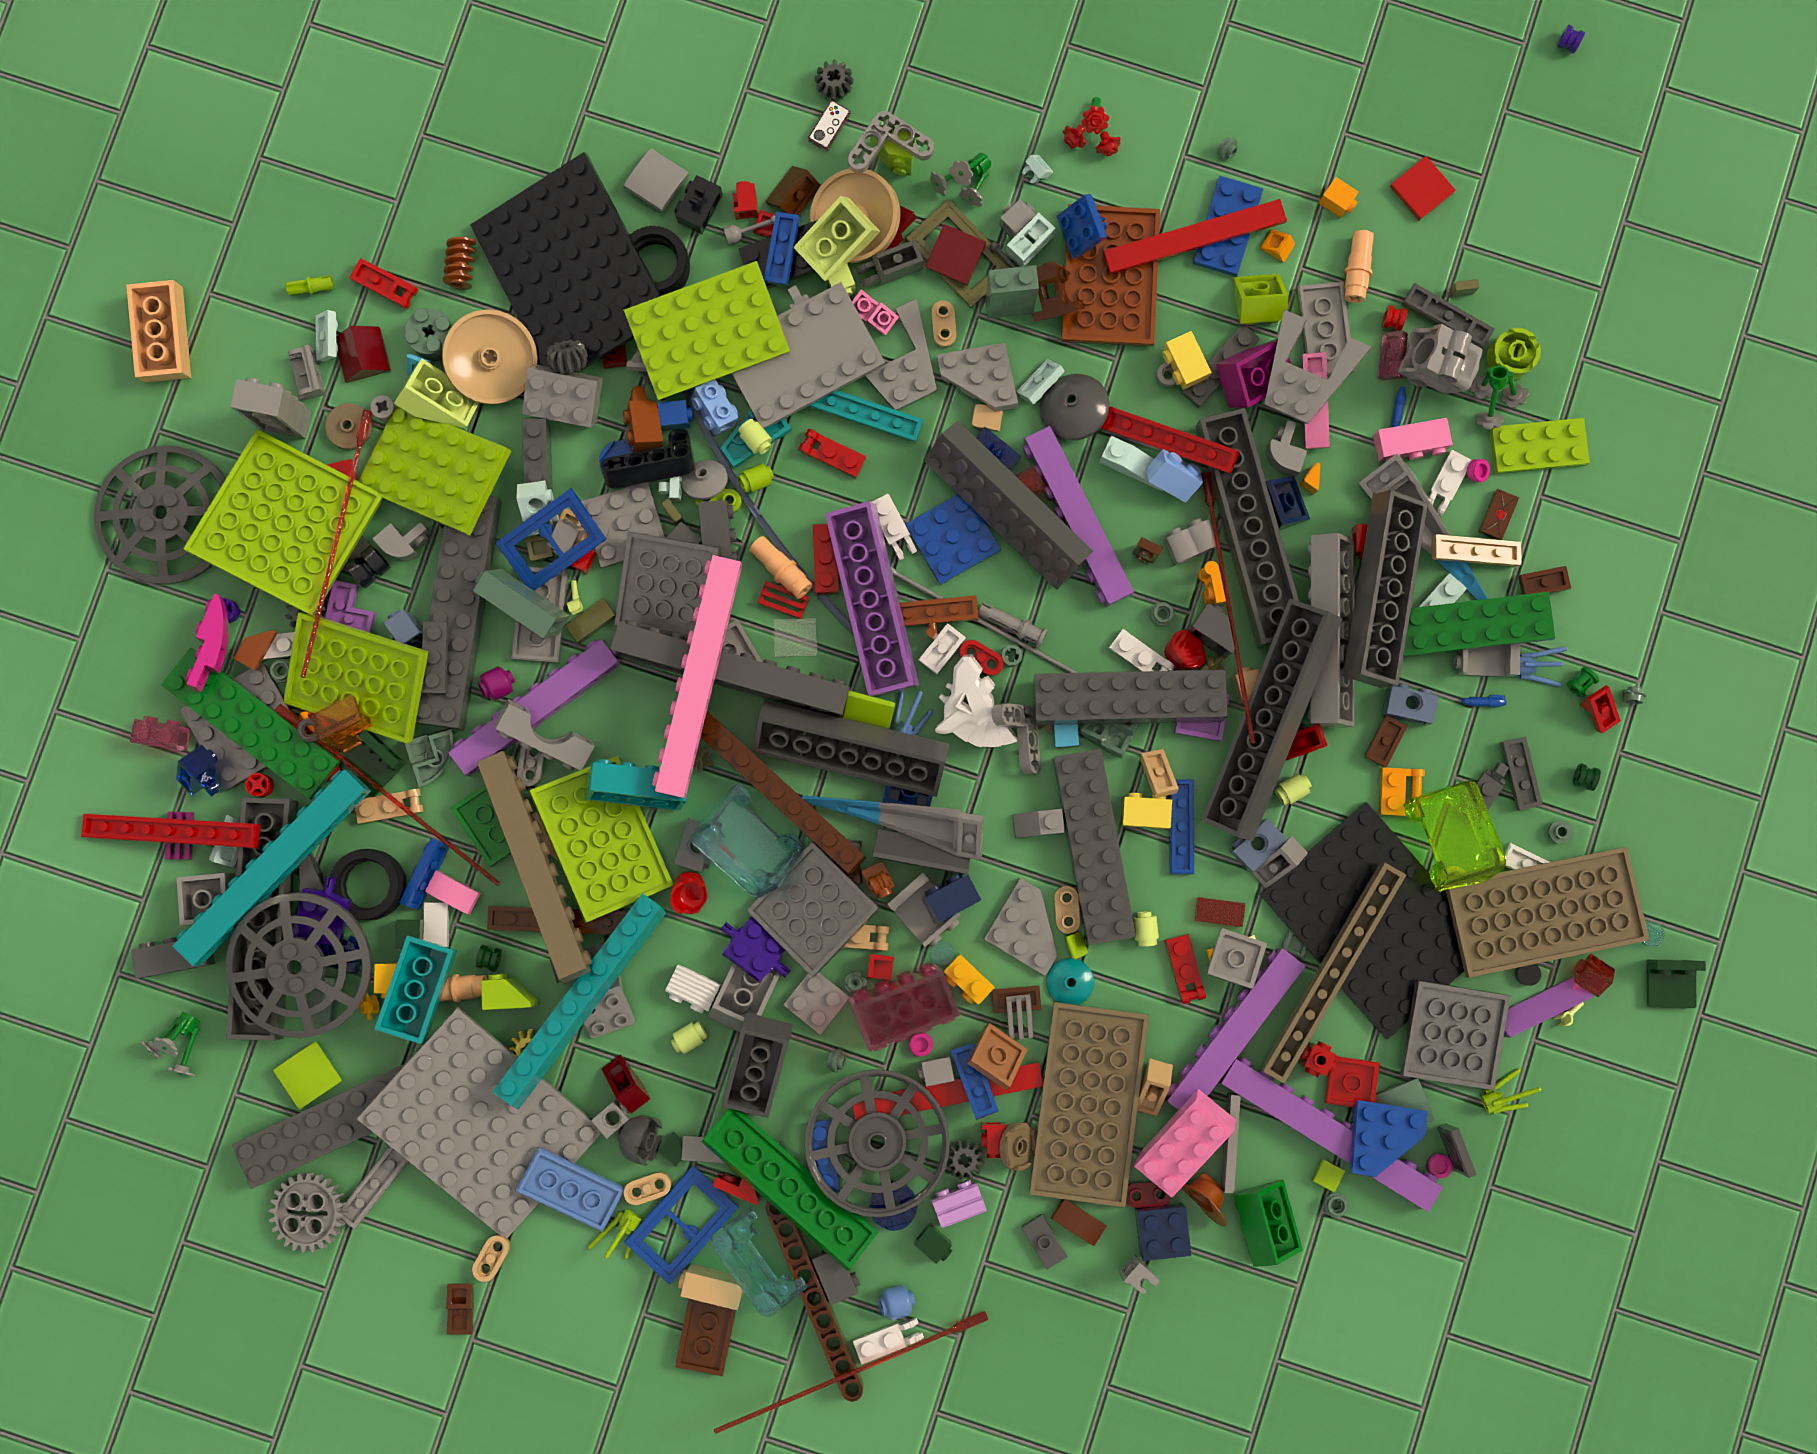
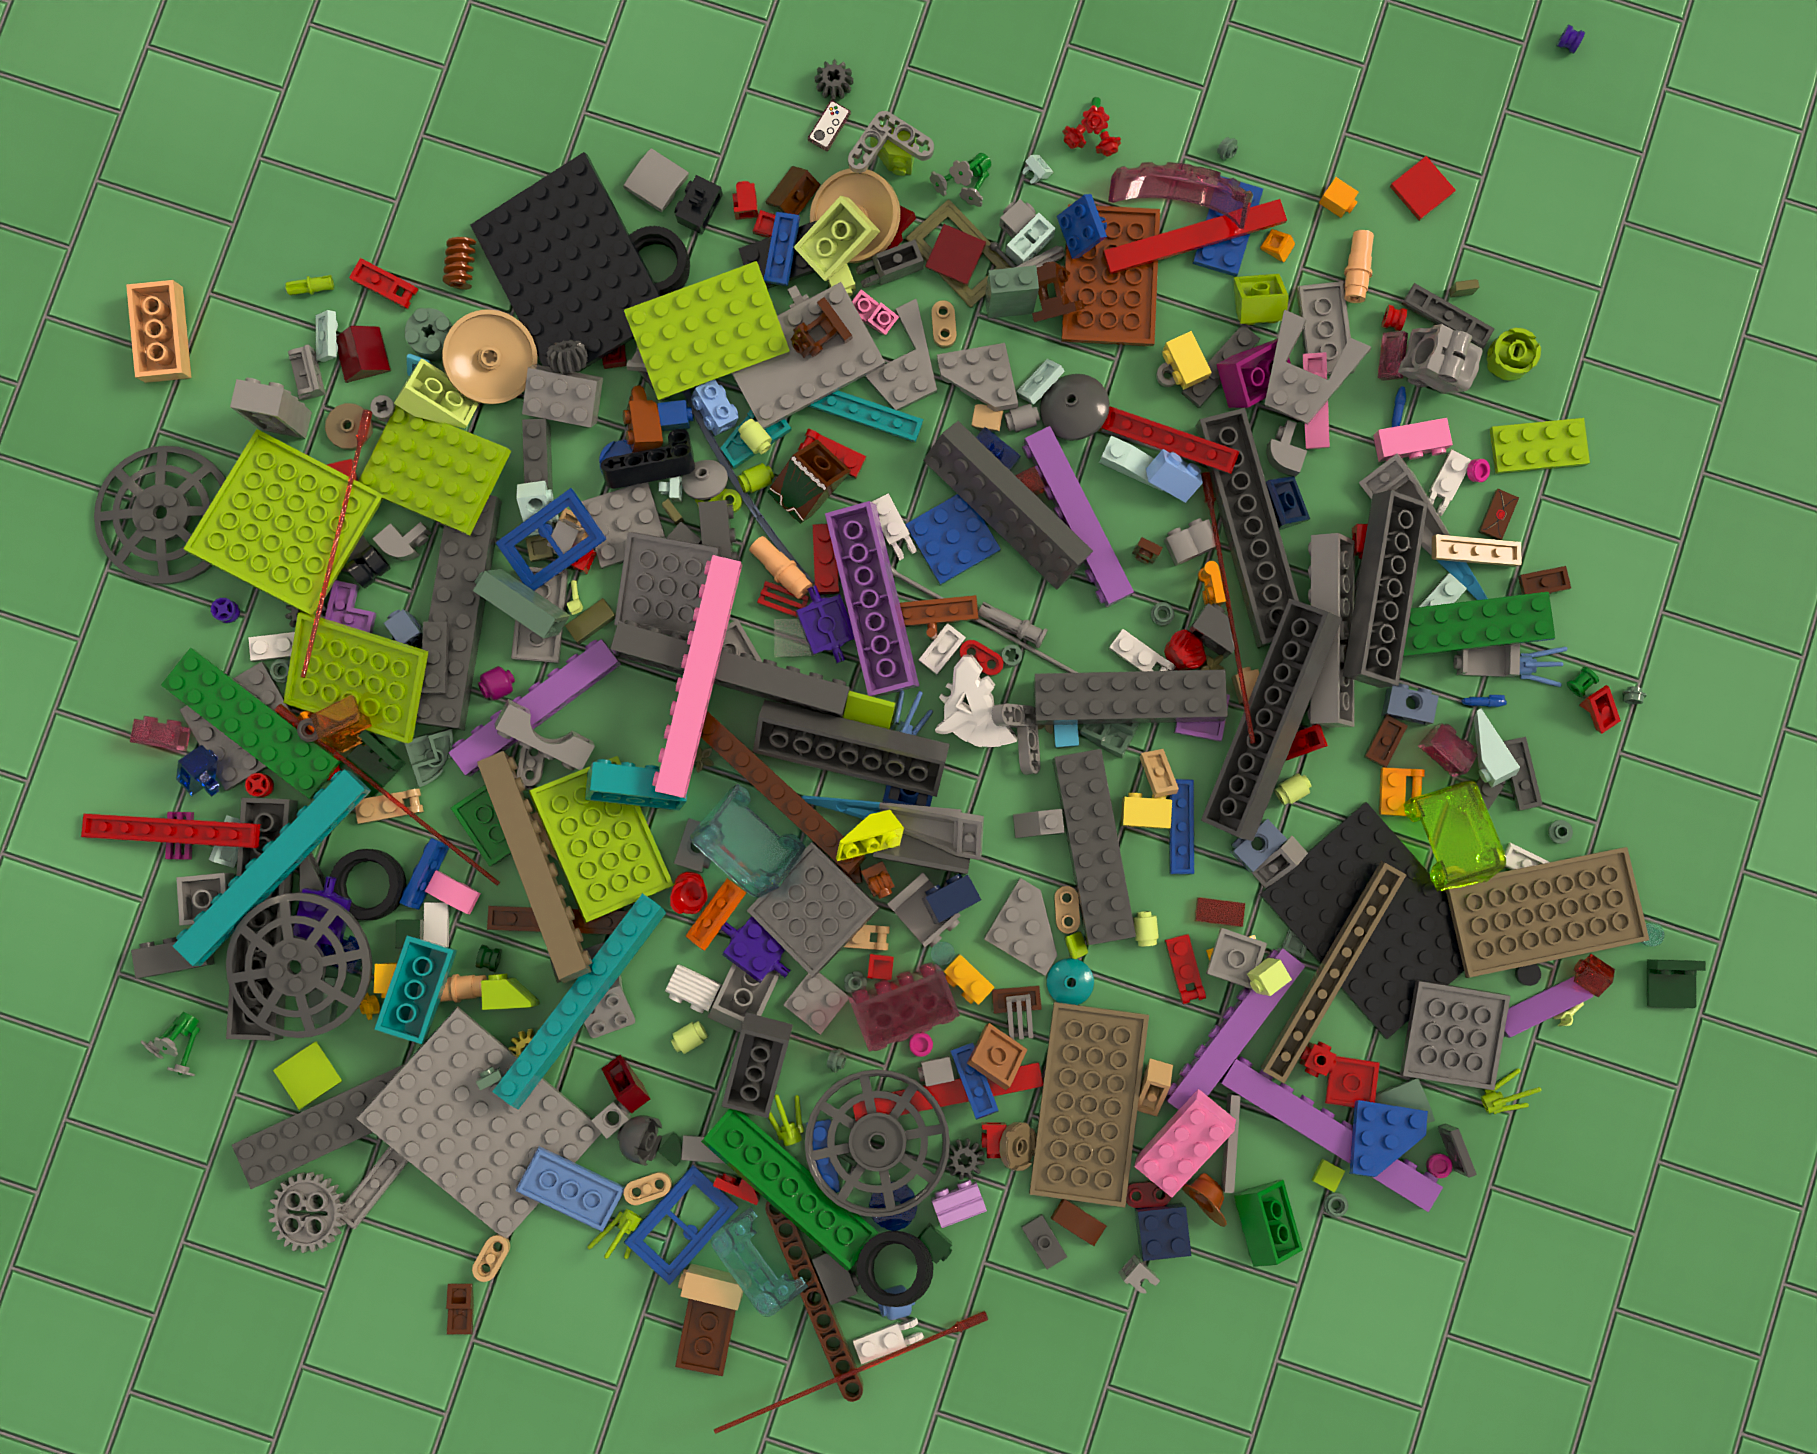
(214, 635): dark pink slope -> none
(255, 648): dark orange tile -> none
(488, 1077): none -> sand green plate
(715, 914): none -> orange plate
(734, 233): light grey hinge -> none
(789, 1132): none -> lime plant
(808, 480): none -> reddish brown slope
(825, 624): none -> dark purple plate
(830, 323): none -> reddish brown tile
(866, 1263): none -> black tyre
(873, 834): none -> neon yellow slope
(1021, 418): none -> light grey brick
(1053, 254): none -> light grey axle
(1183, 183): none -> clear pink windscreen
(1268, 977): none -> yellowish green brick
(1311, 479): light orange slope -> none
(1449, 750): none -> clear pink slope
(1488, 386): plant -> none
(1494, 758): none -> light aqua slope
(1586, 777): dark green wheel -> none

